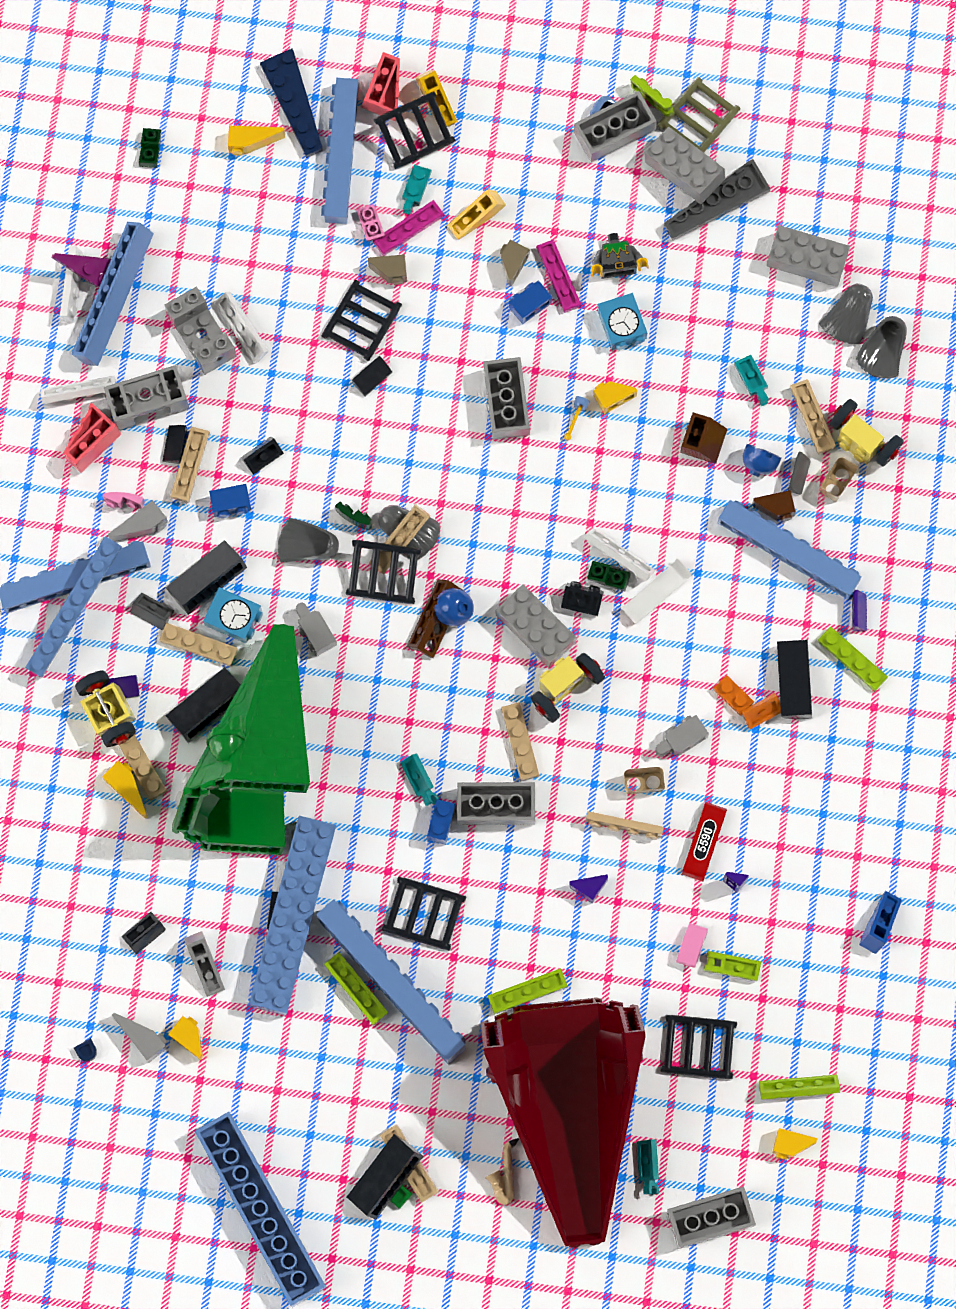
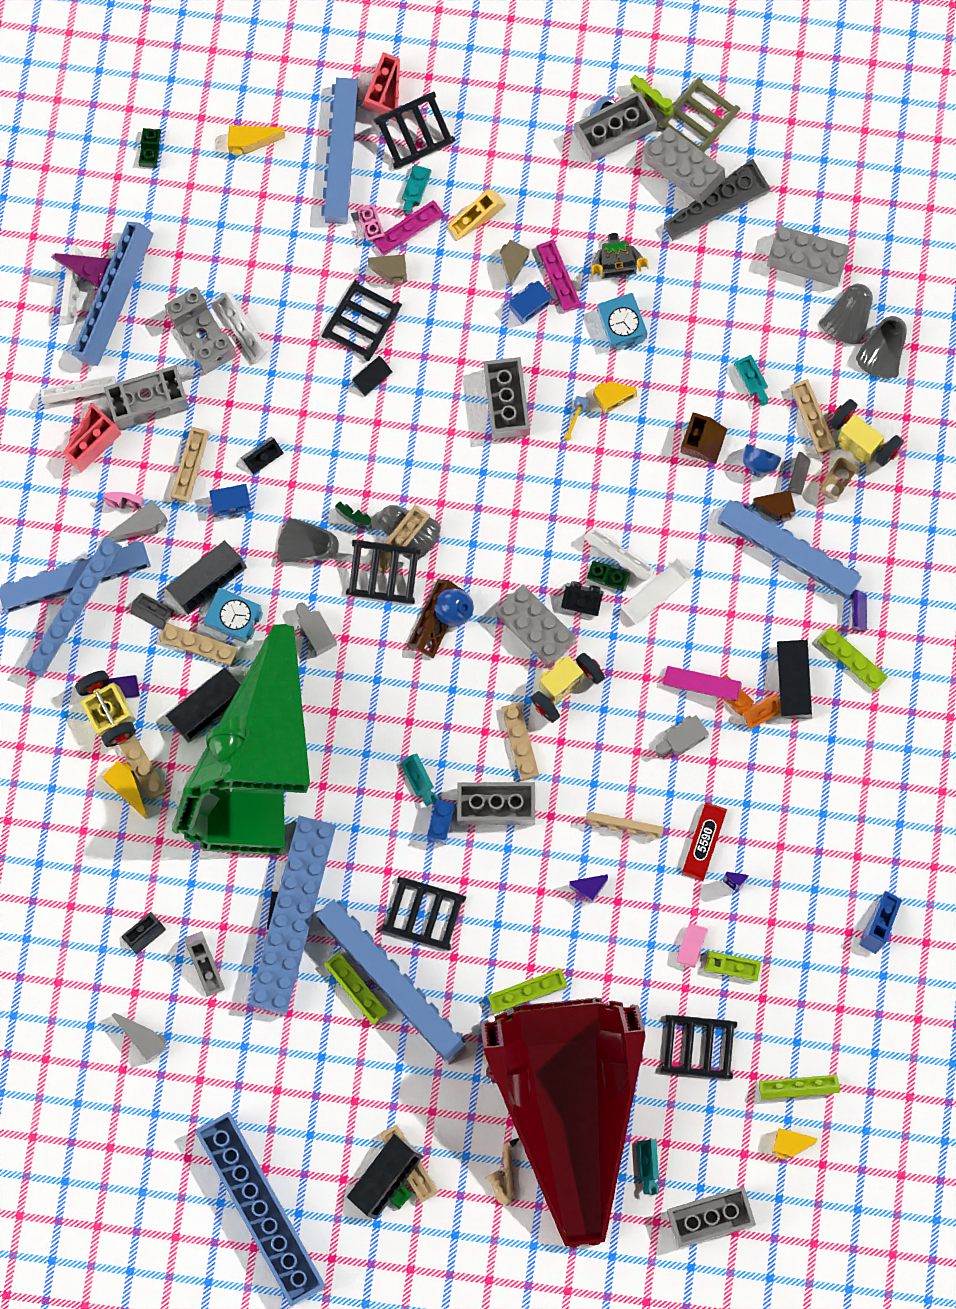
(86, 1051): dark blue tile -> none
(175, 444): black slope -> none
(188, 1036): yellow slope -> none
(288, 87): dark blue wing -> none
(430, 82): yellow slope -> none
(638, 773): tan piece -> none
(702, 683): none -> dark pink tile

